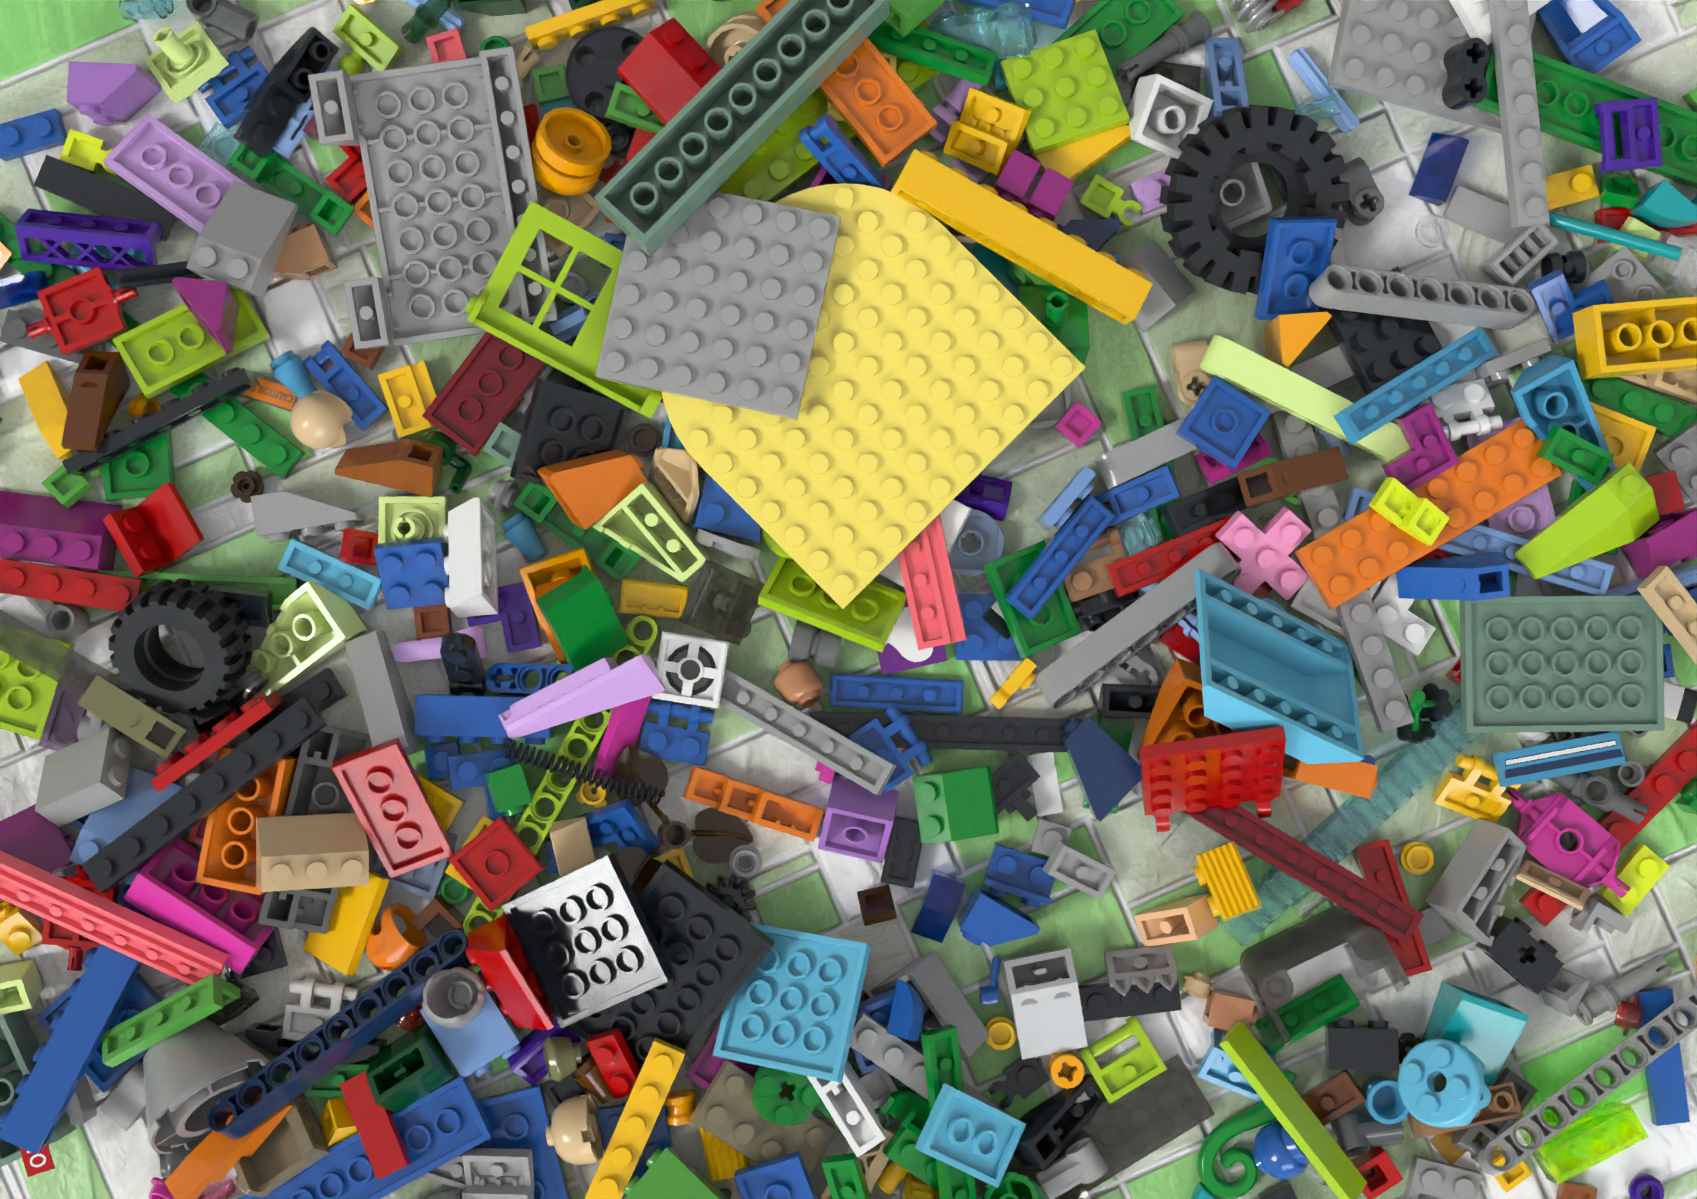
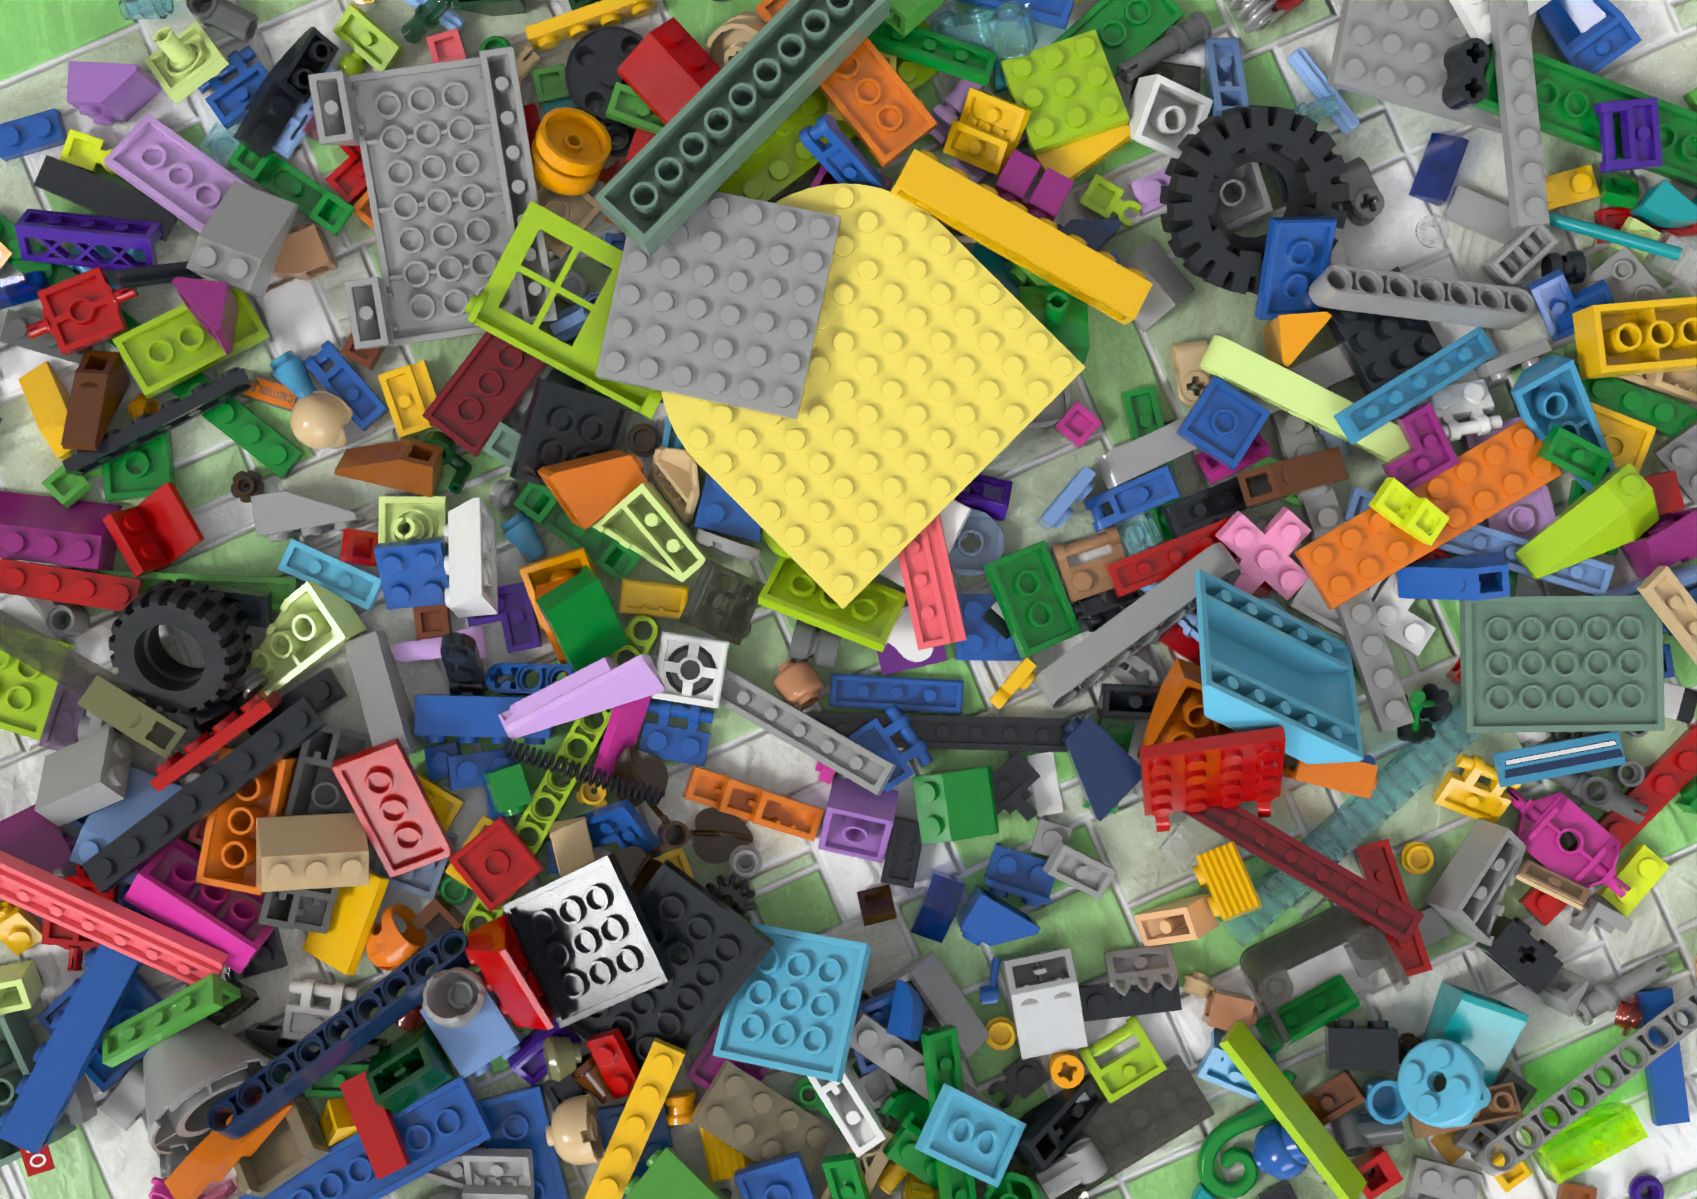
(783, 1110): green plate -> none
(1059, 556): blue tile -> none

